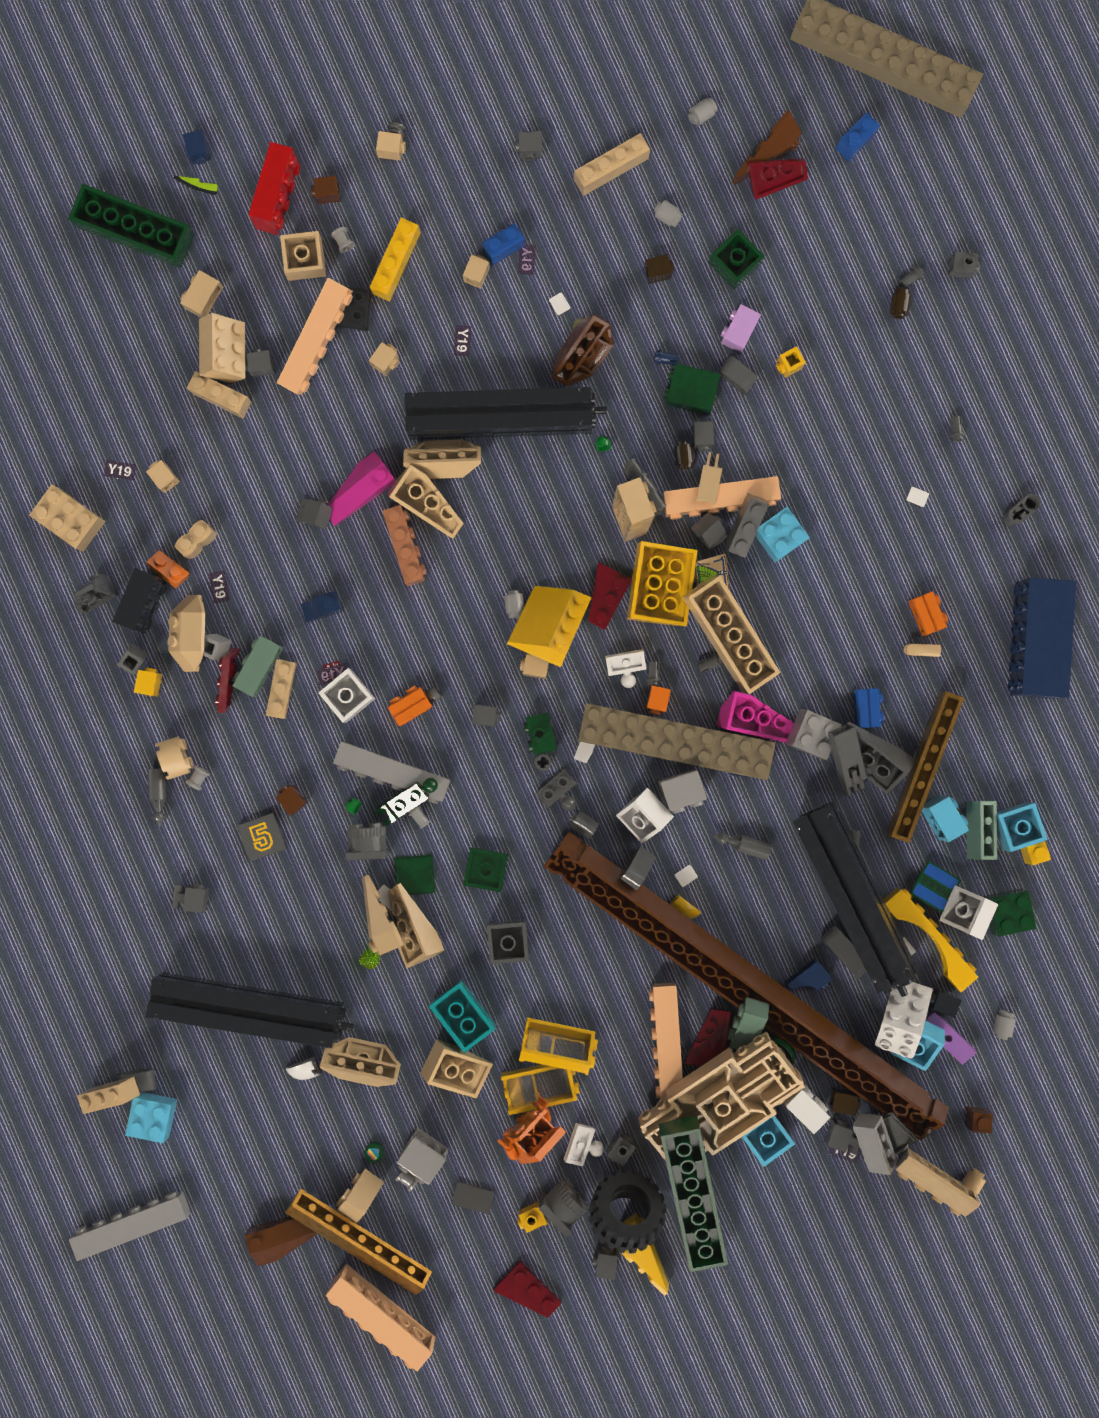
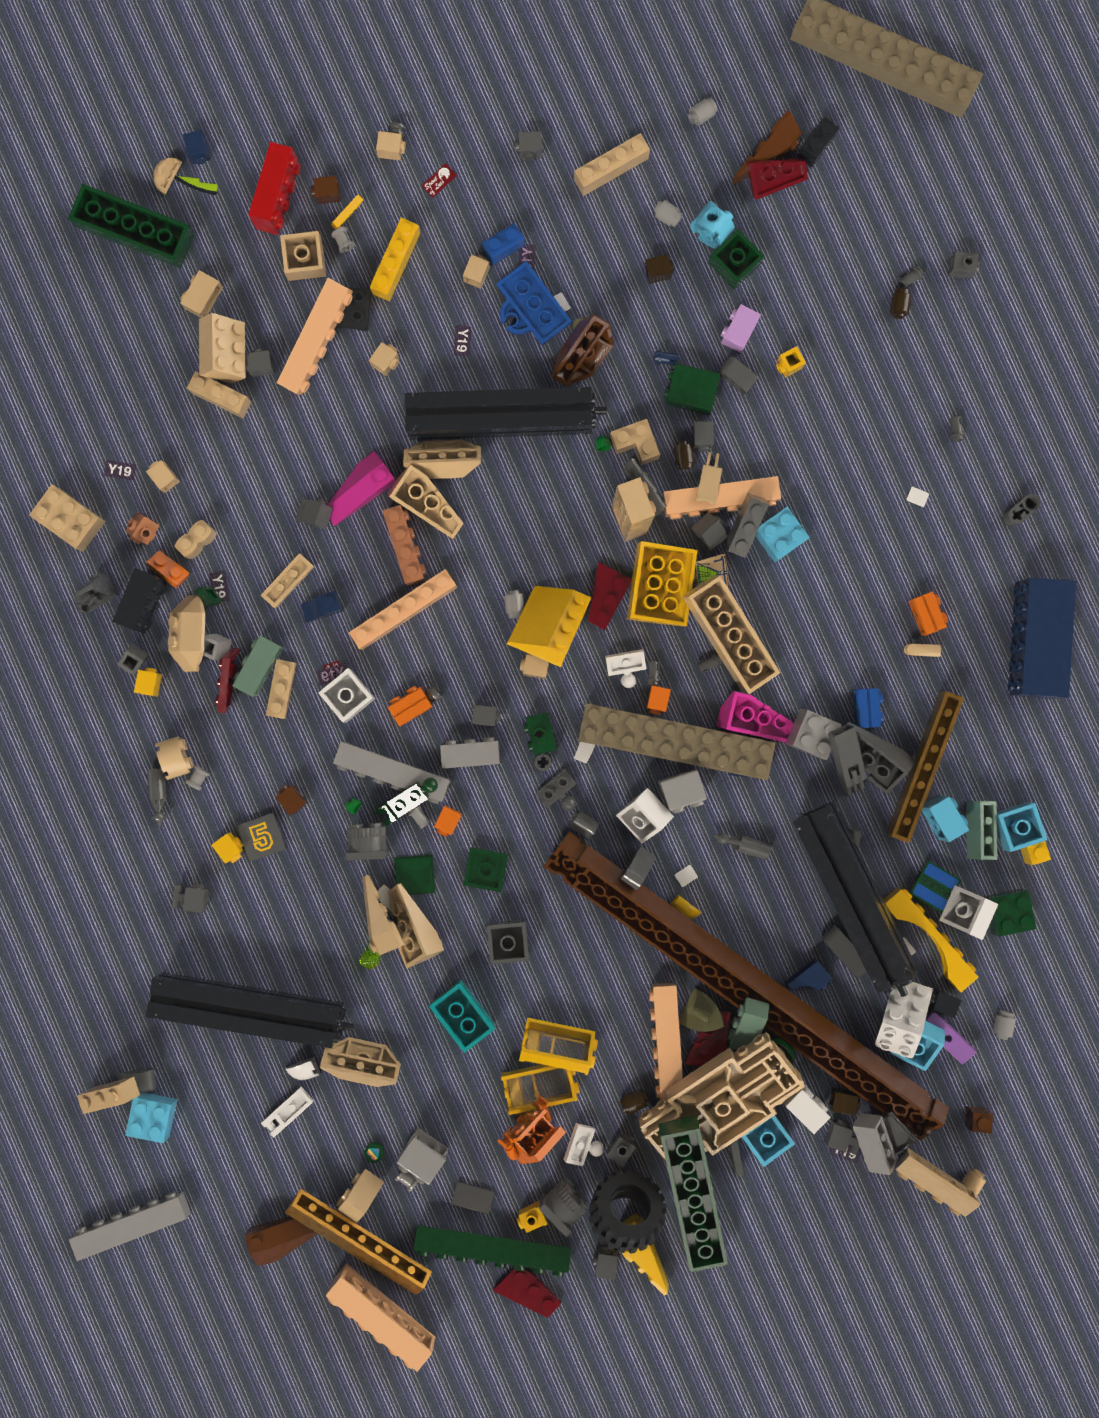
(141, 529): none -> nougat brick
(165, 173): none -> tan plate
(208, 596): none -> dark green tile
(229, 848): none -> yellow brick
(287, 581): none -> tan plate
(287, 1111): none -> white plate
(346, 213): none -> yellow tile
(403, 610): none -> light nougat brick
(439, 180): none -> dark red sticker
(447, 821): none -> orange brick
(455, 1070): tan slope -> none
(470, 753): none -> light grey brick
(493, 1250): none -> dark green brick
(531, 305): none -> blue plate
(634, 1101): none -> dark brown brick
(638, 437): none -> tan brick
(701, 1013): none -> olive shield
(713, 225): none -> medium azure brick
(736, 1158): none -> dark grey tile
(818, 141): none -> black brick
(857, 137): blue brick -> none

